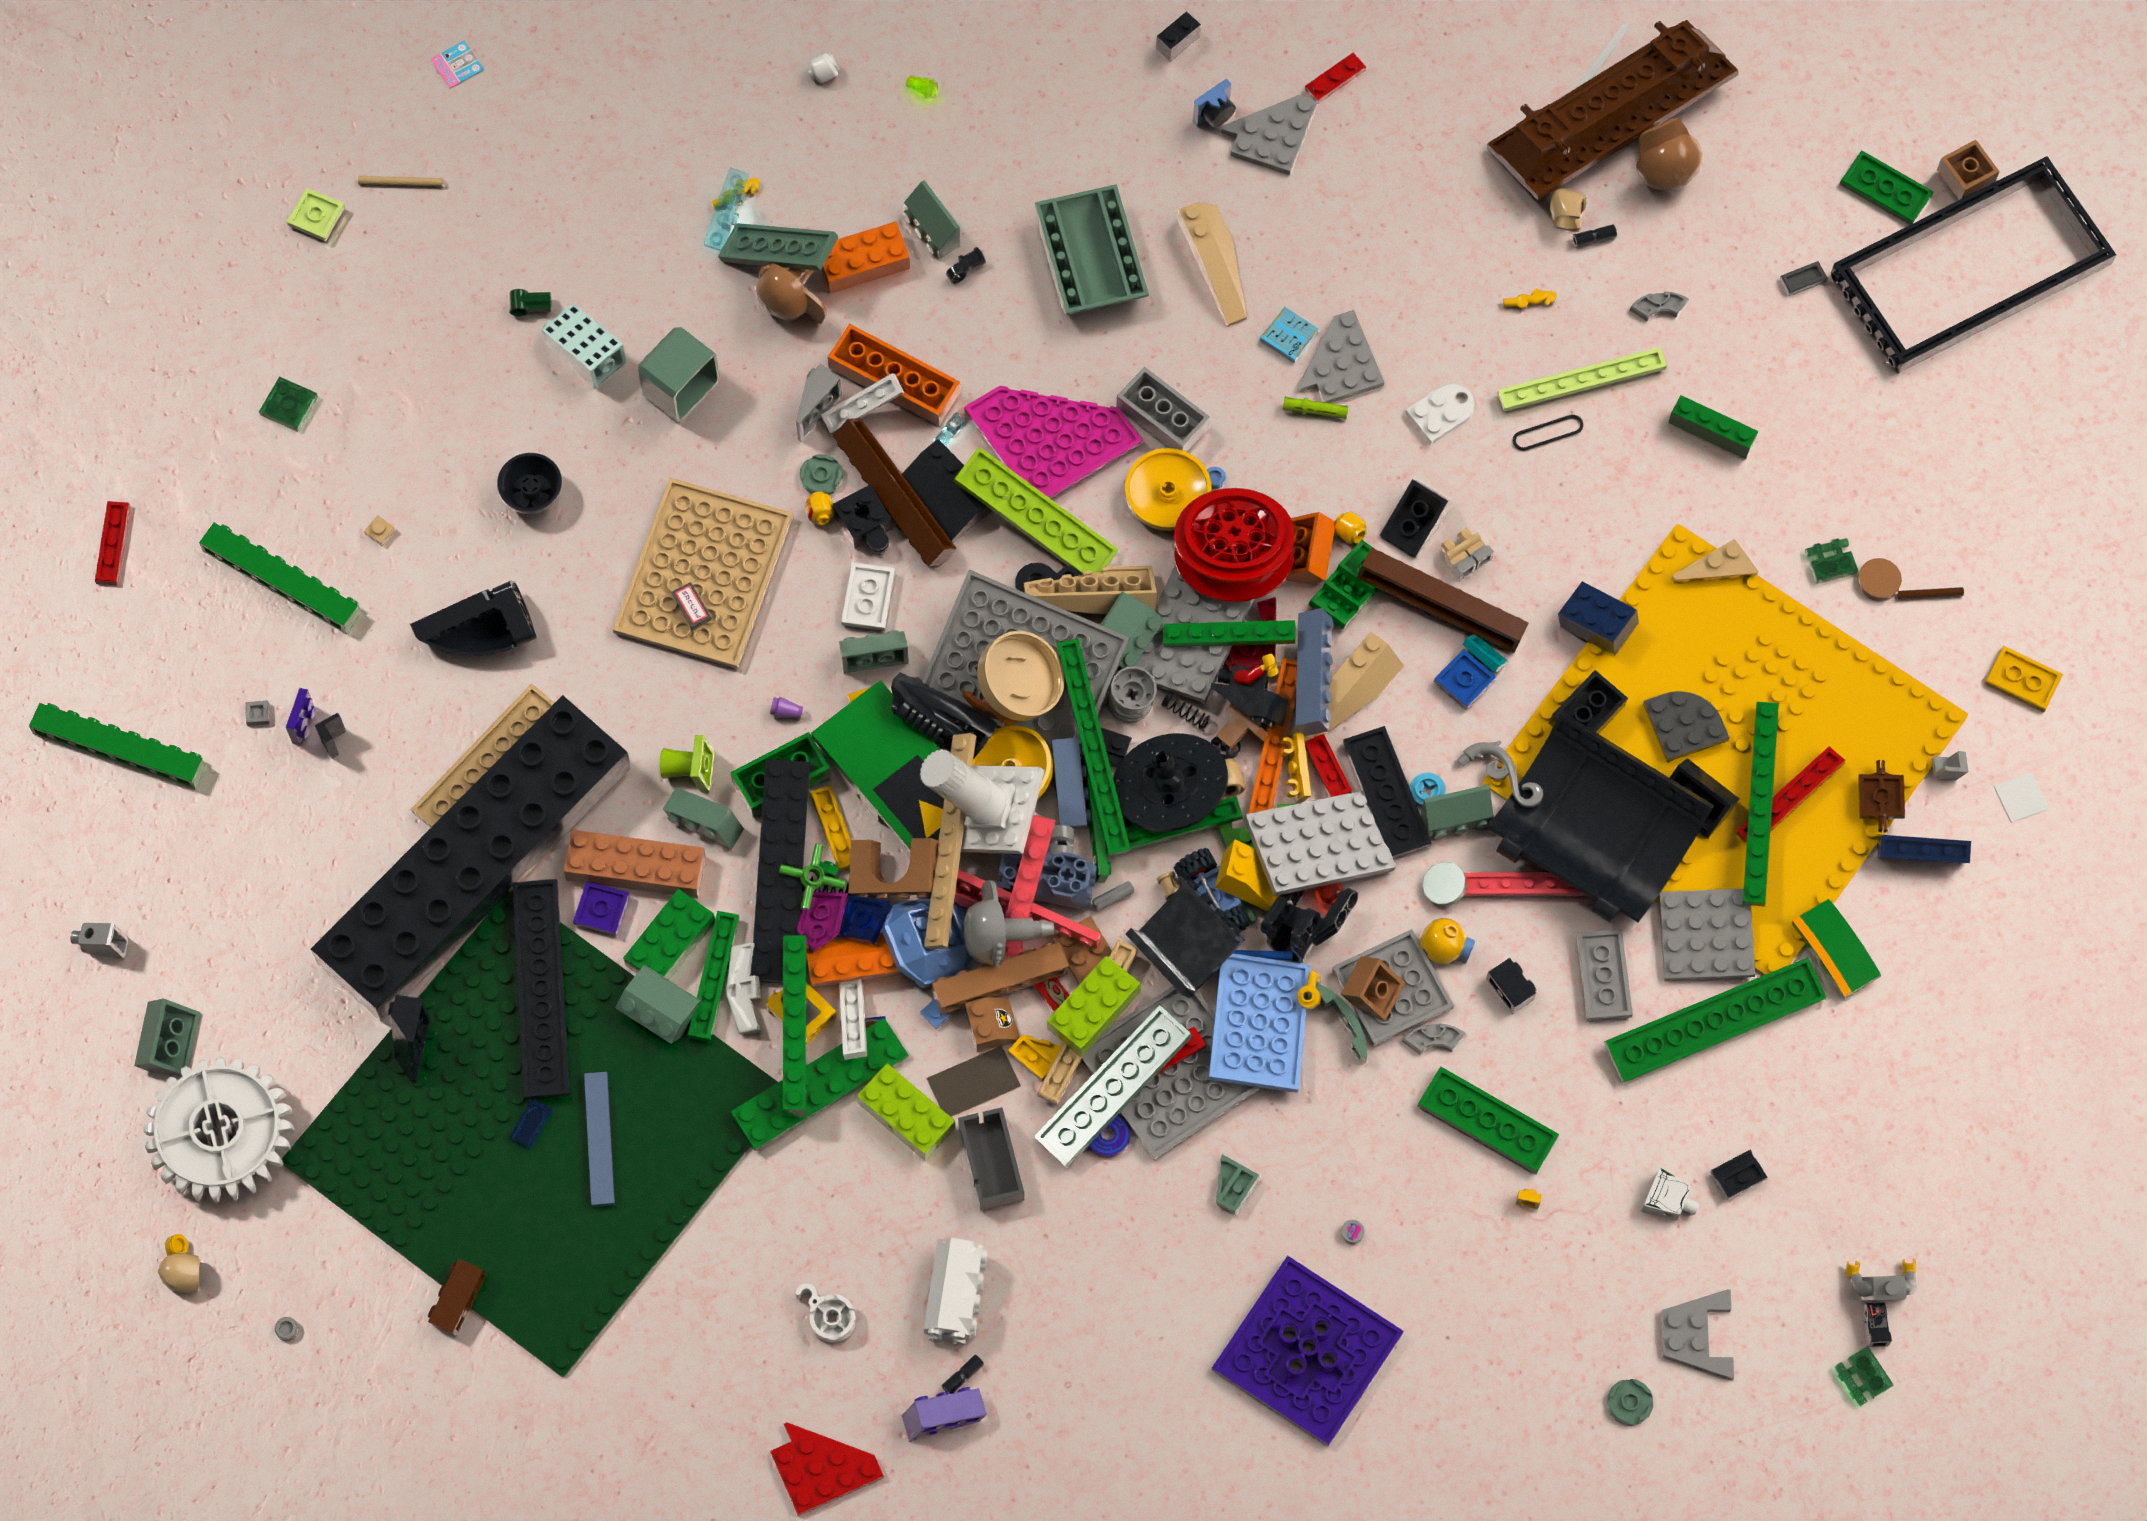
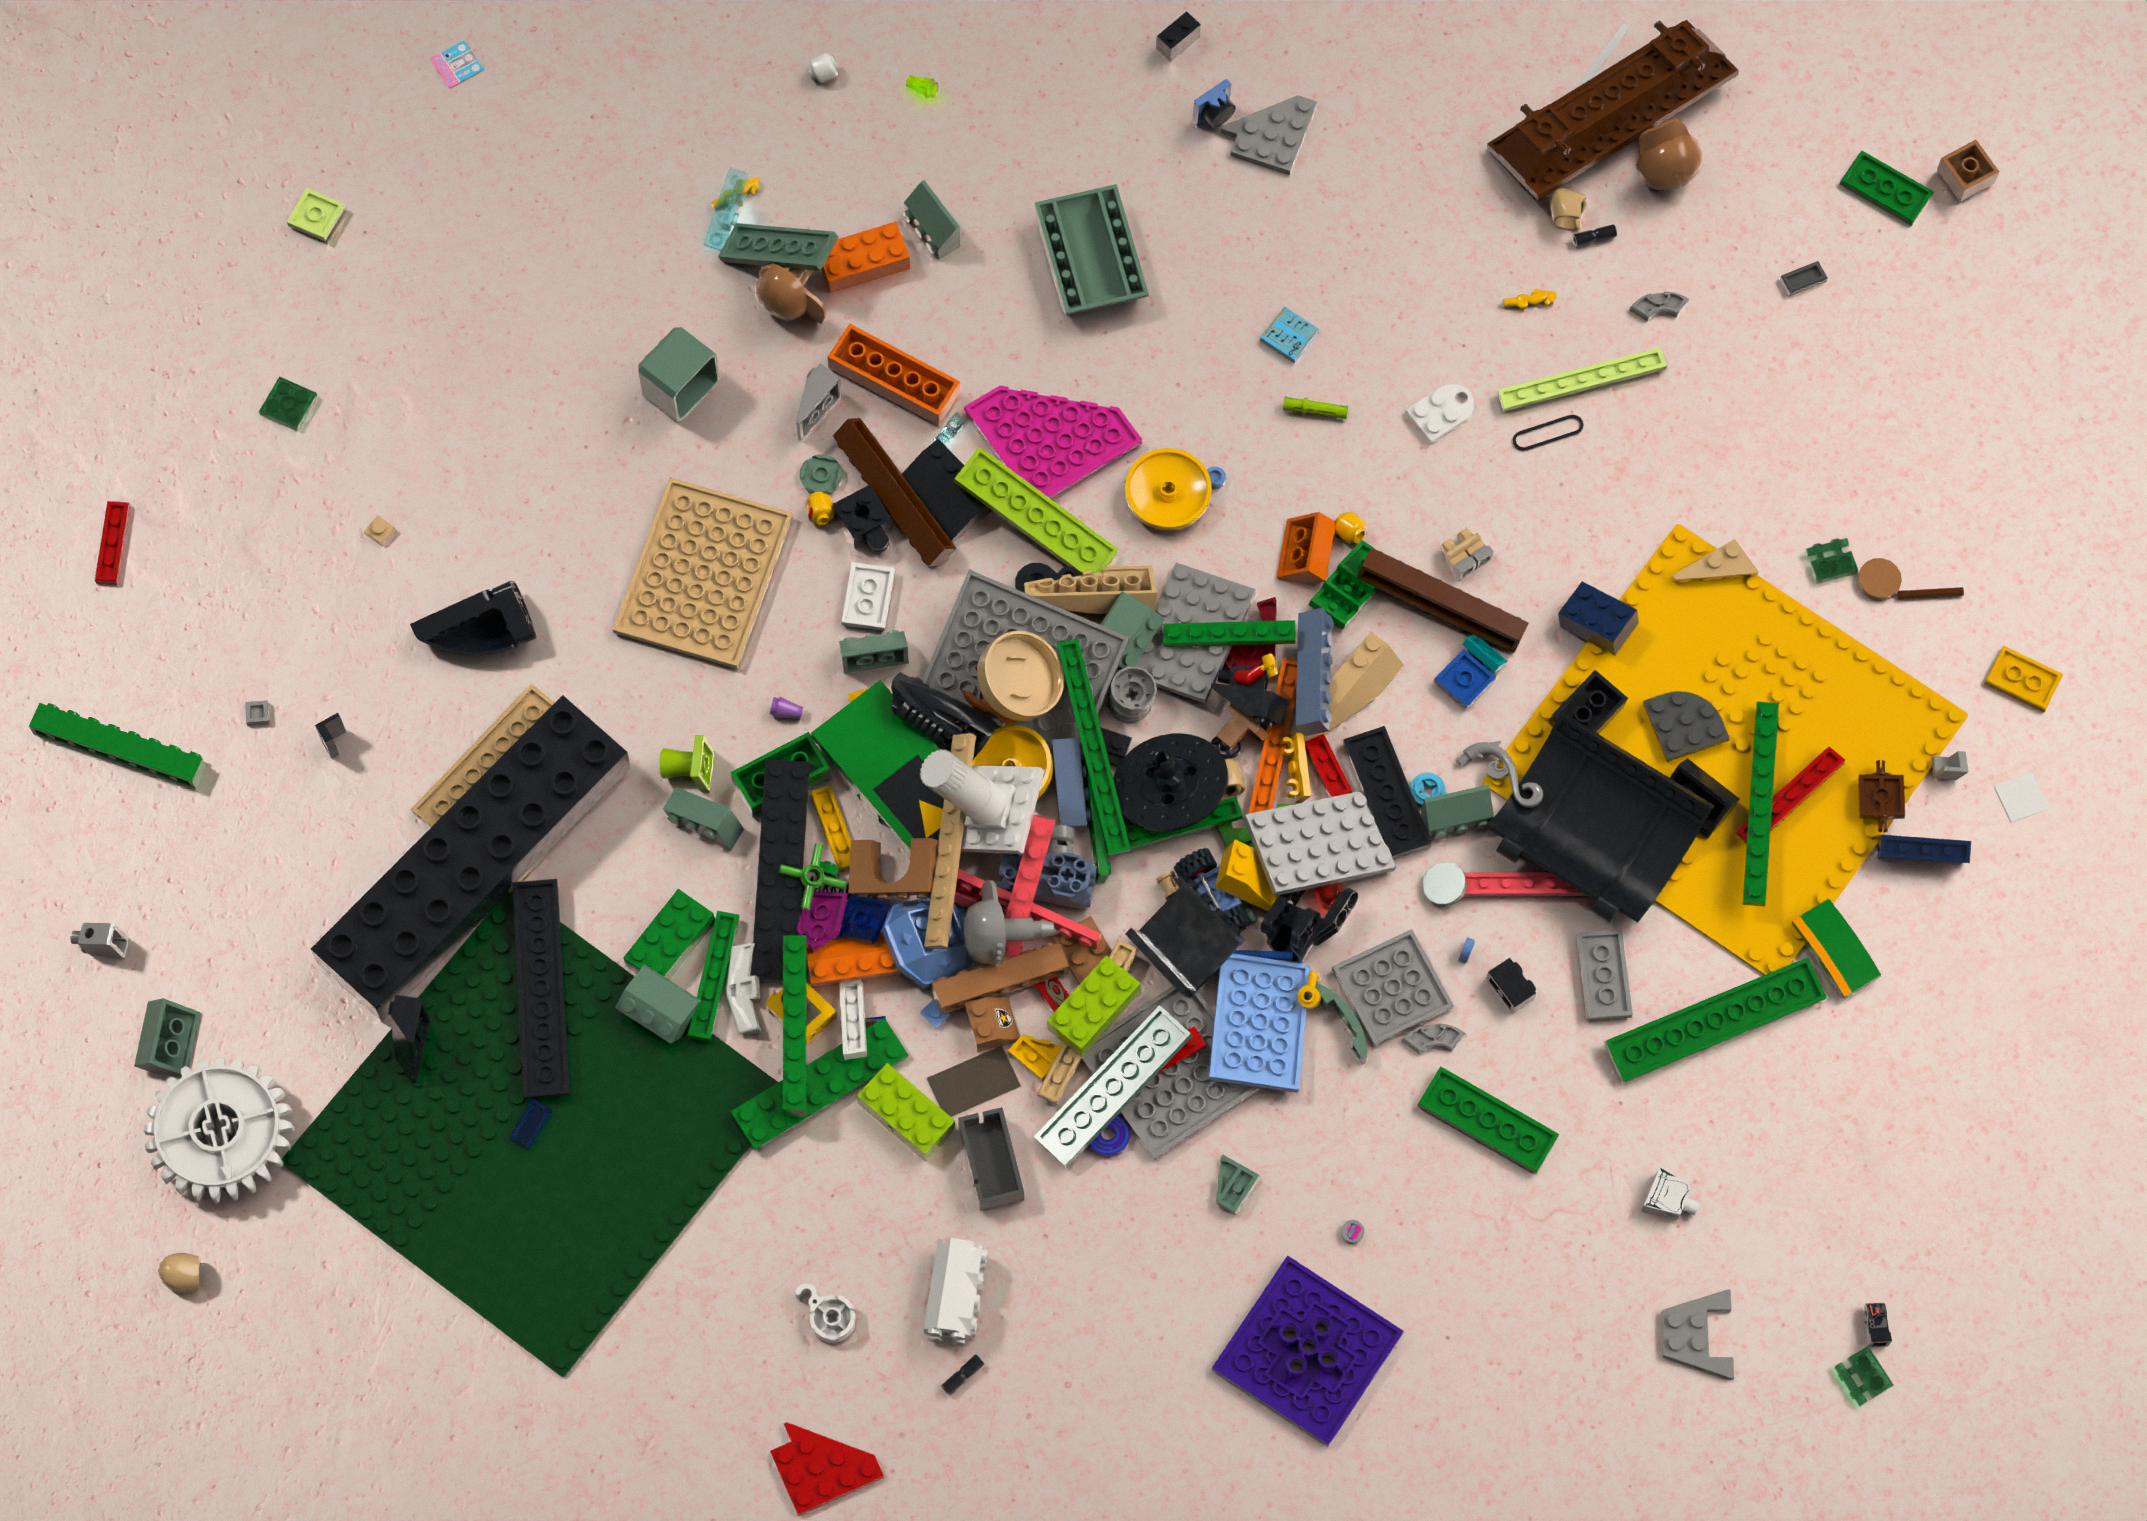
(176, 1244): yellow tile -> none
(280, 577): green brick -> none
(286, 1329): light grey tile -> none
(301, 713): dark purple plate -> none
(402, 181): tan bar -> none
(457, 1297): reddish brown brick -> none
(523, 302): dark green piece -> none
(525, 474): black piece -> none
(584, 345): light aqua slope -> none
(599, 1139): sand blue tile -> none
(601, 908): dark purple plate -> none
(634, 863): nougat brick -> none
(691, 605): tile -> none
(863, 402): white plate -> none
(943, 1412): wedge -> none
(959, 271): black connector -> none
(1113, 895): light grey axle -> none
(1163, 411): light grey brick -> none
(1165, 703): black piece -> none
(1215, 256): tan wedge -> none
(1234, 544): red wheel -> none
(1335, 78): red plate -> none
(1342, 362): light grey wing -> none
(1373, 987): medium nougat slope -> none
(1416, 517): black slope -> none
(1443, 940): yellow cylinder -> none
(1528, 1198): yellow plate -> none
(1630, 1402): sand green tile -> none
(1706, 935): light grey plate -> none
(1713, 427): green brick -> none
(1738, 1174): black plate -> none
(1876, 324): black door -> none
(1883, 1286): light grey torso -> none

